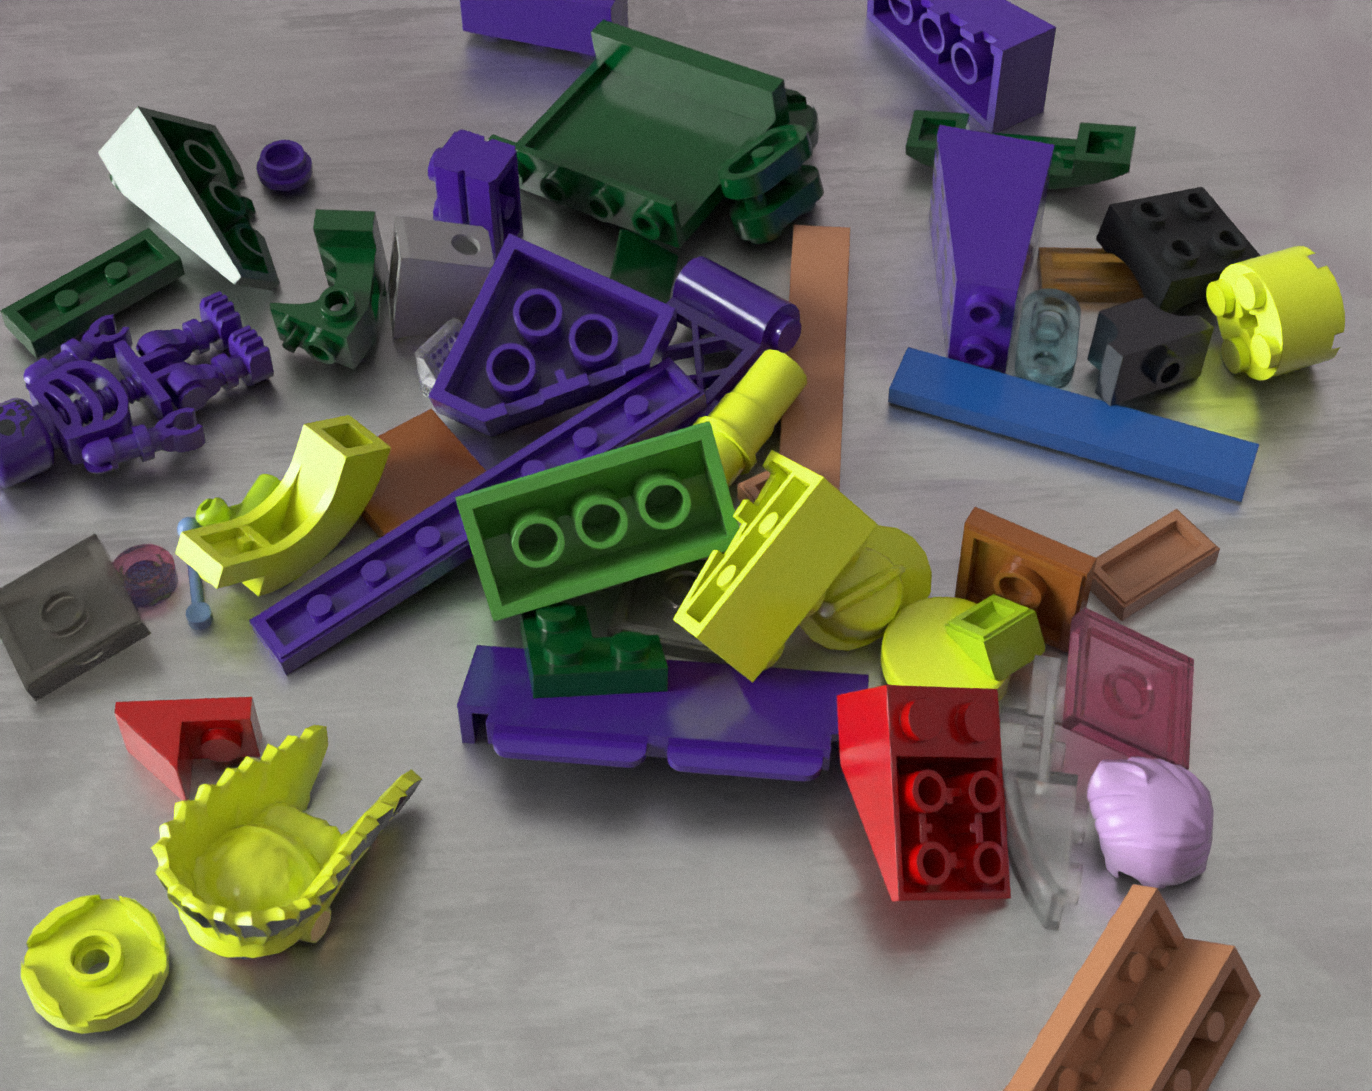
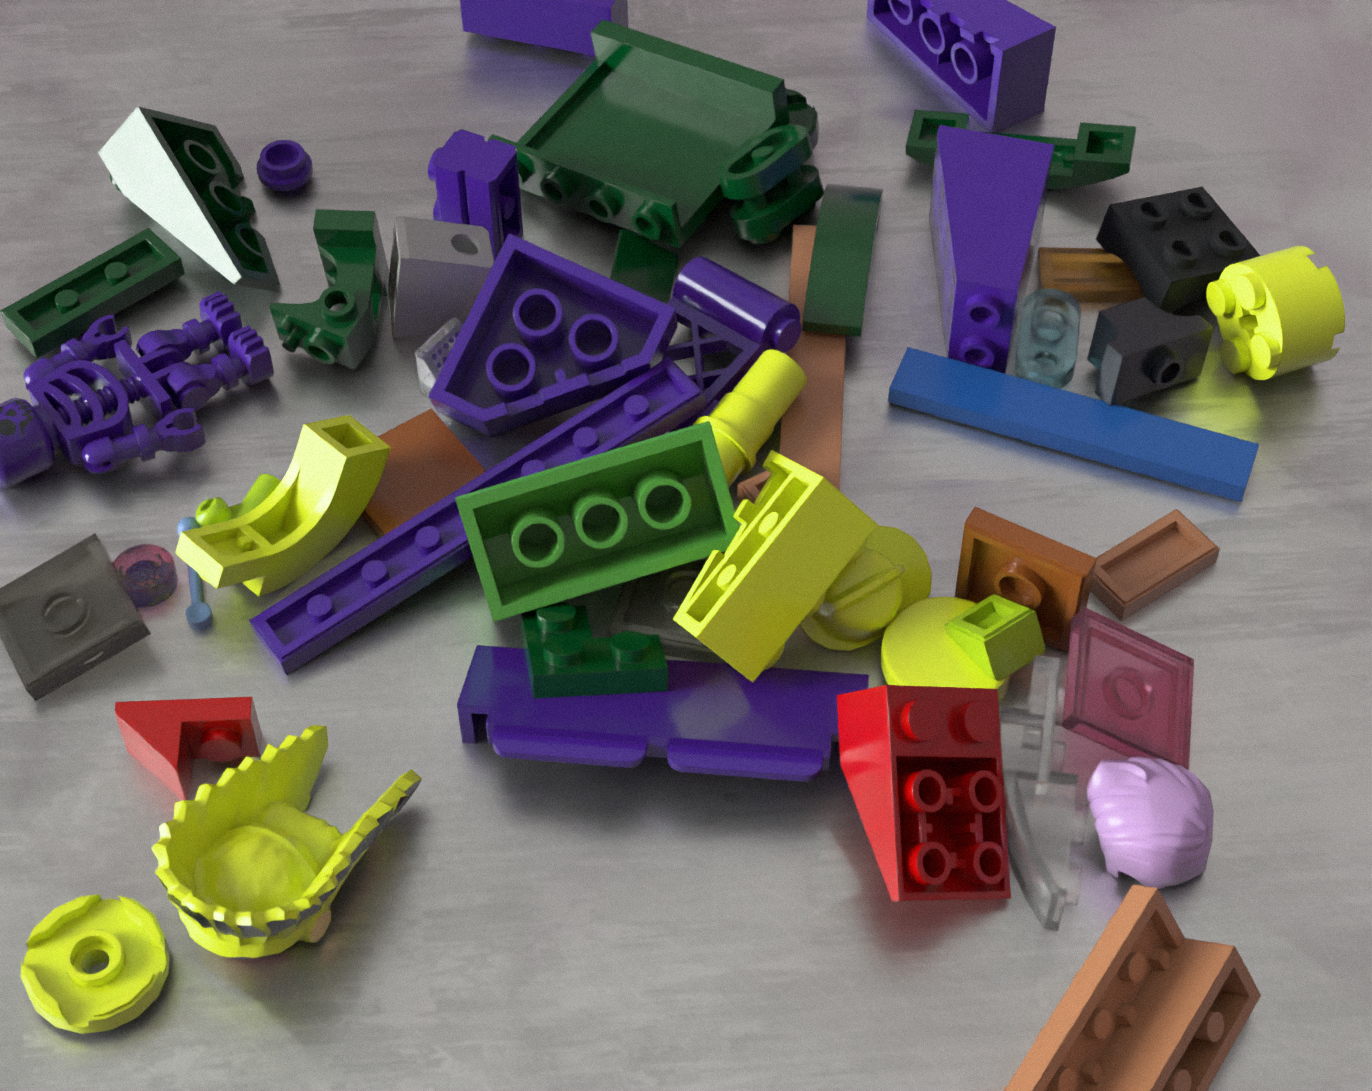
(842, 260): none -> dark green slope

